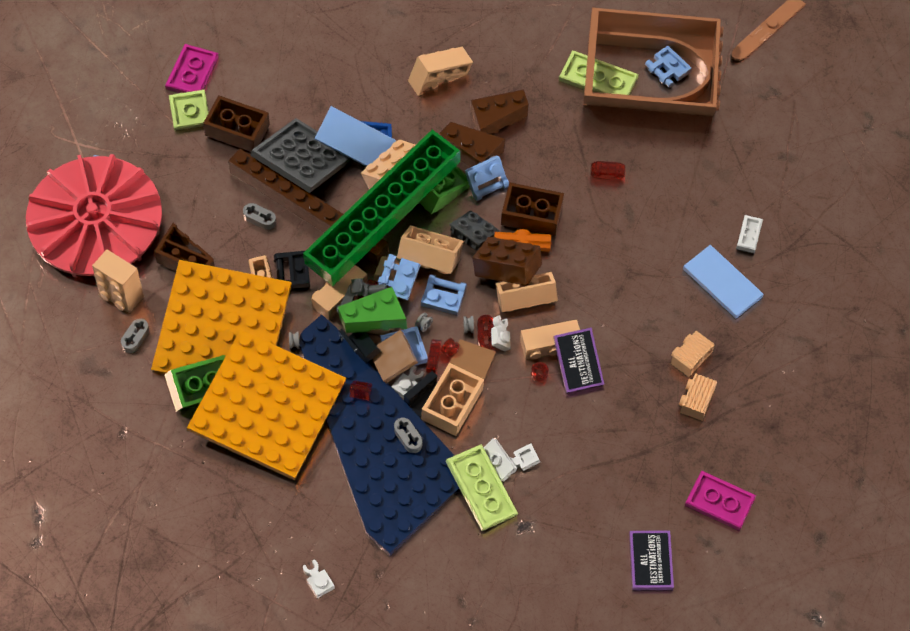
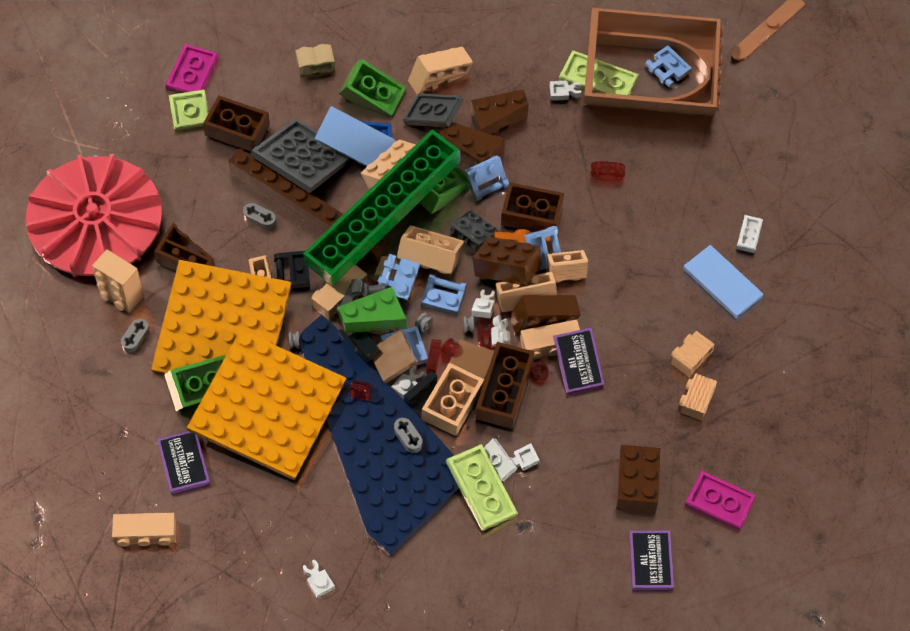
(144, 529): none -> light nougat brick
(183, 462): none -> black tile
(315, 59): none -> tan brick
(372, 89): none -> bright green slope
(433, 110): none -> dark grey tile
(484, 306): none -> white plate
(504, 385): none -> reddish brown brick
(538, 238): none -> light blue plate
(543, 310): none -> reddish brown wedge
(561, 90): none -> white plate
(567, 265): none -> light nougat brick
(638, 478): none -> reddish brown brick

